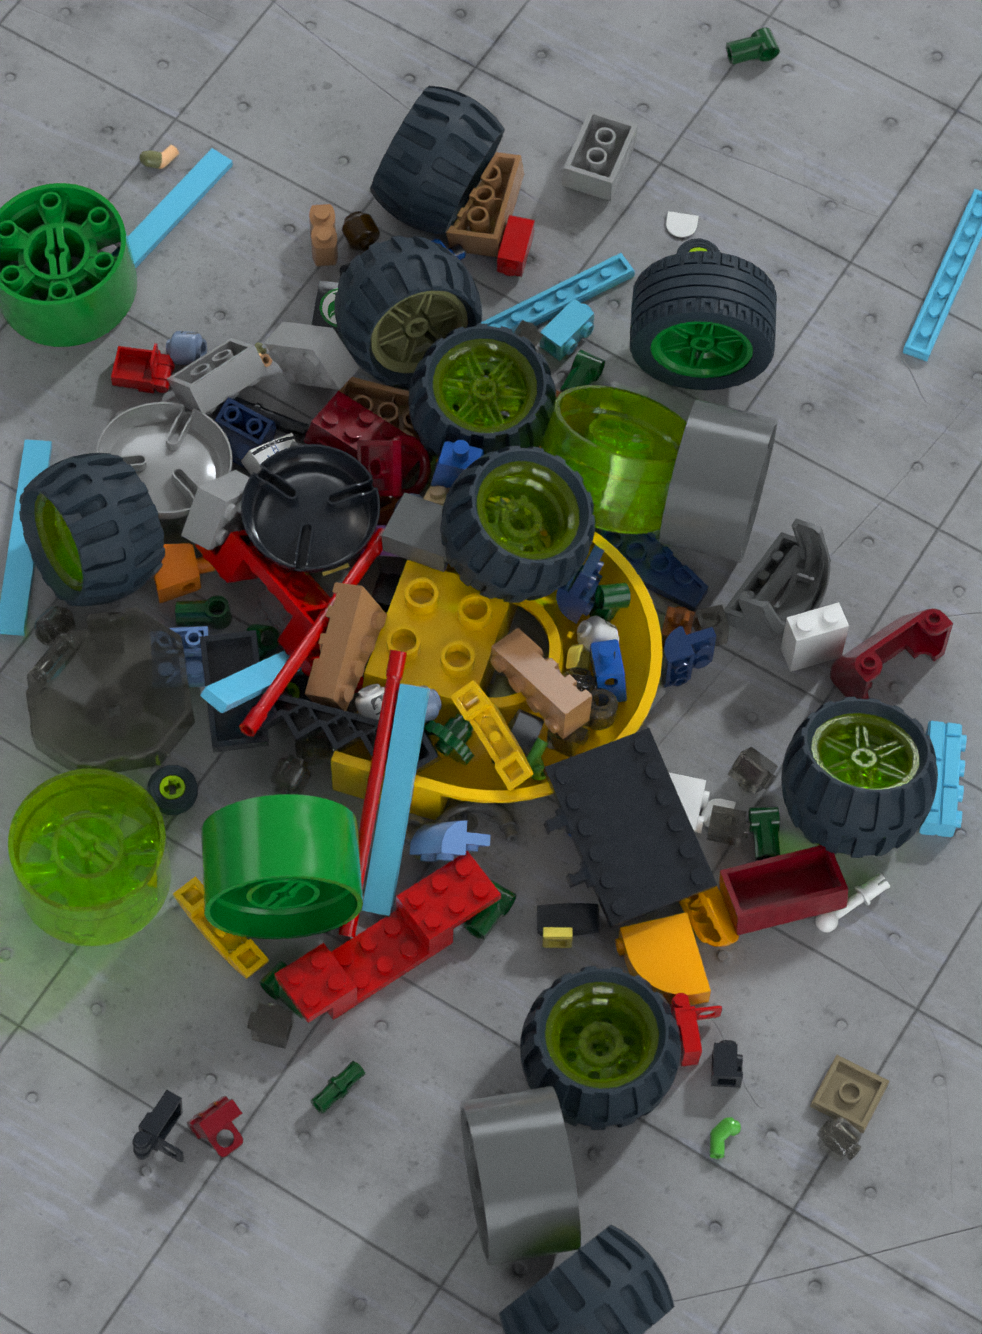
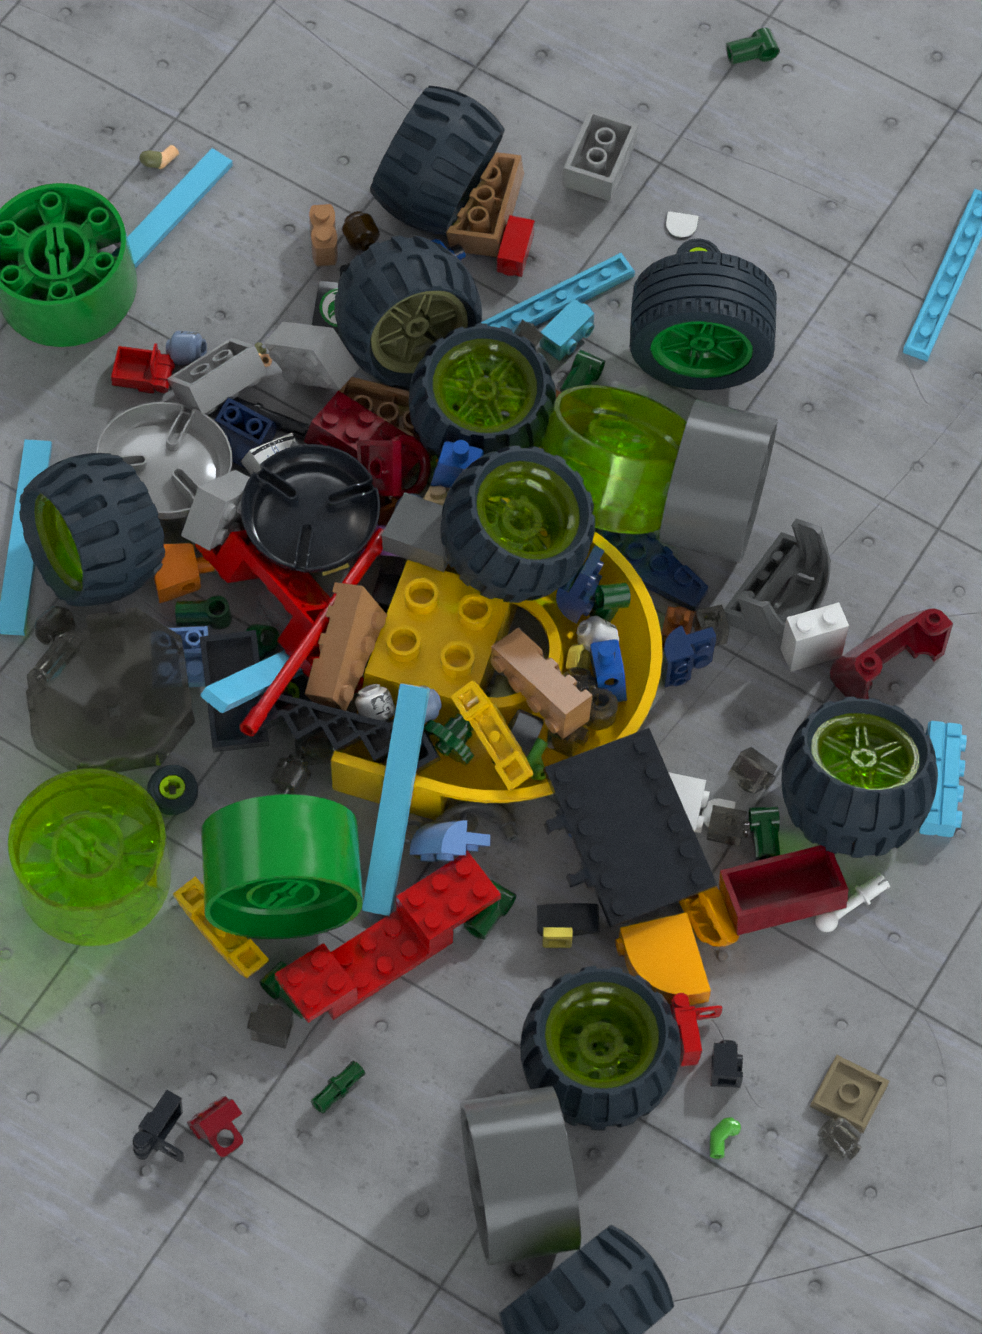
(394, 674): red piece -> none

